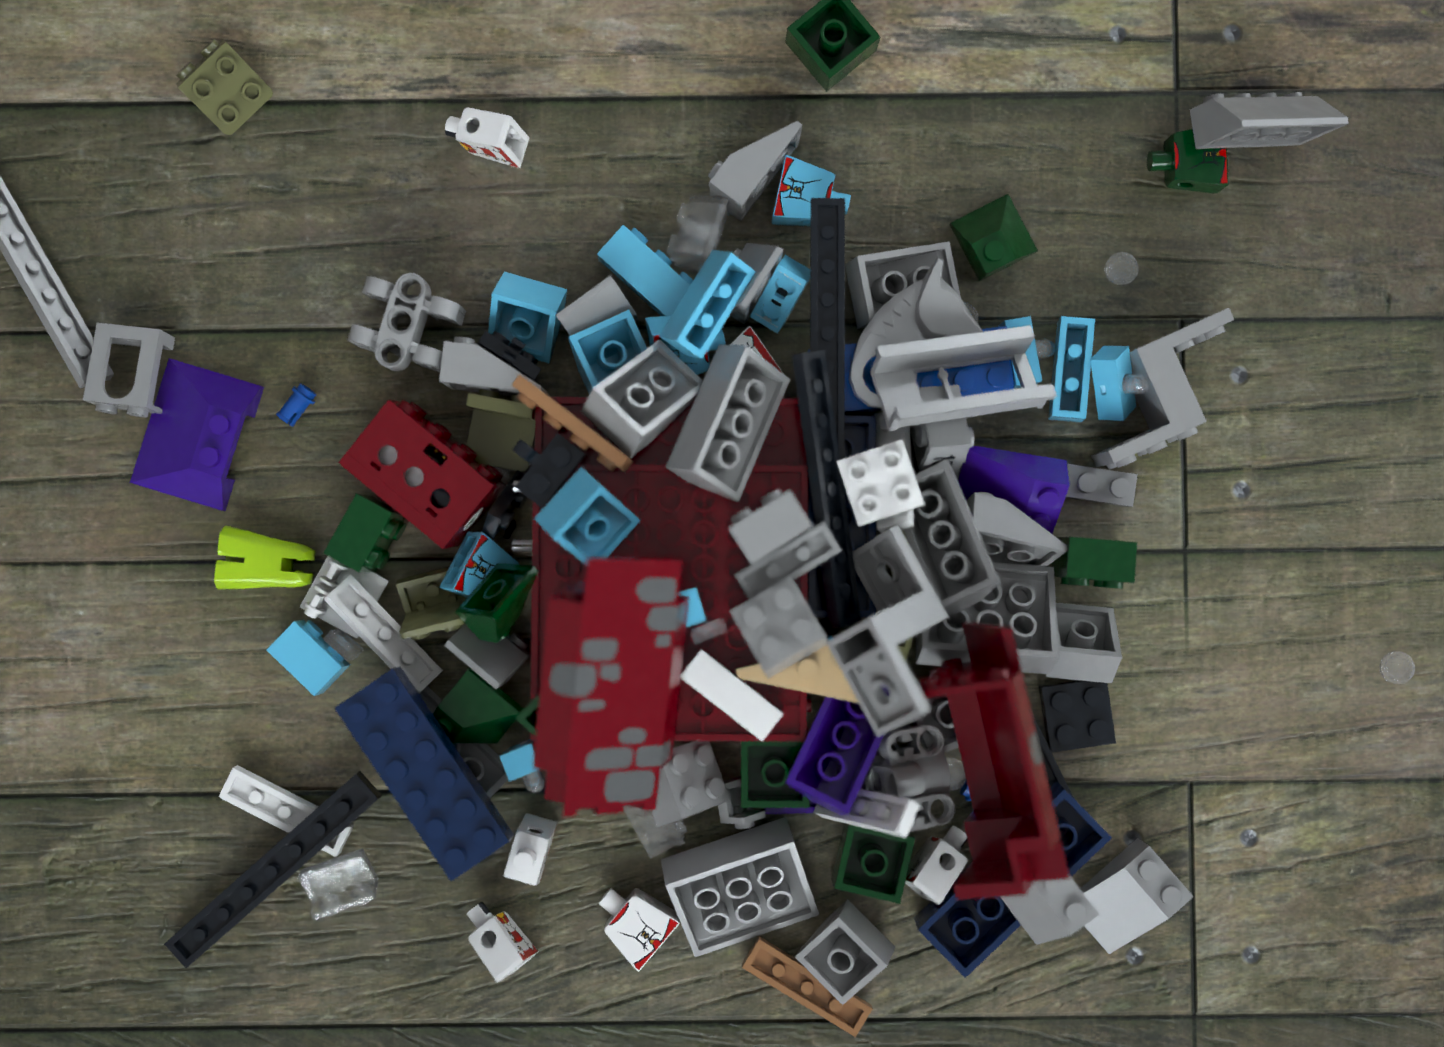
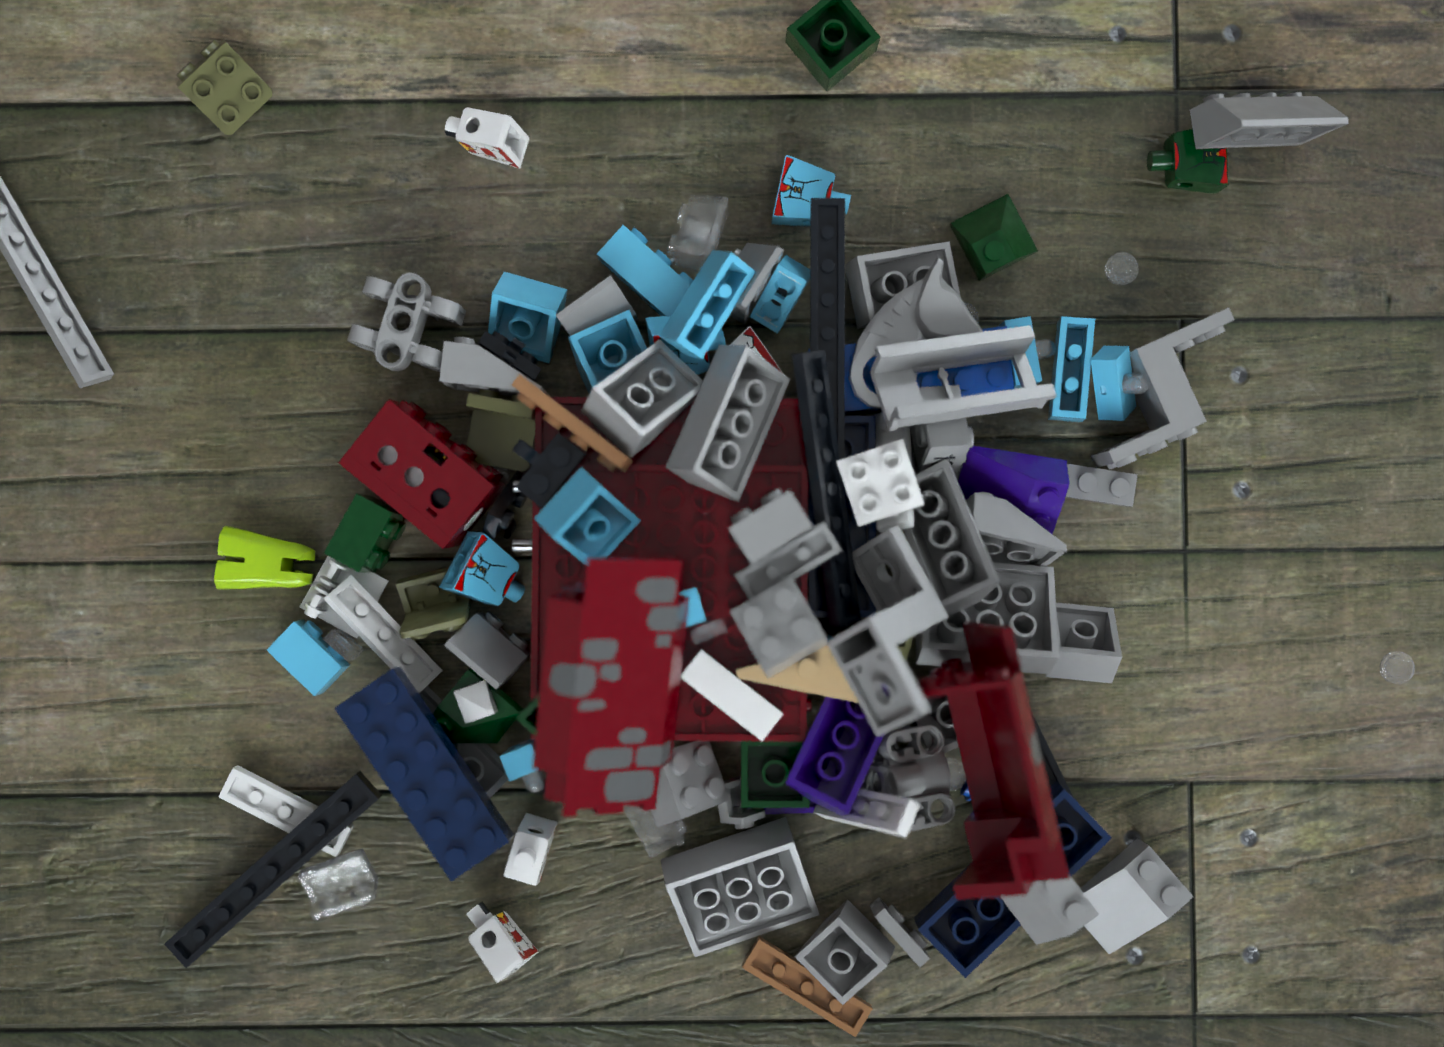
(140, 399): light grey panel -> none
(196, 435): dark purple slope -> none
(296, 404): blue pin -> none
(475, 701): none -> white slope
(497, 601): dark green slope -> none
(637, 924): white torso -> none
(752, 168): light grey slope -> none
(872, 863): dark green brick -> none
(893, 921): none -> light grey plate
(928, 875): white torso -> none
(1077, 715): black plate -> none
(1098, 560): dark green brick -> none

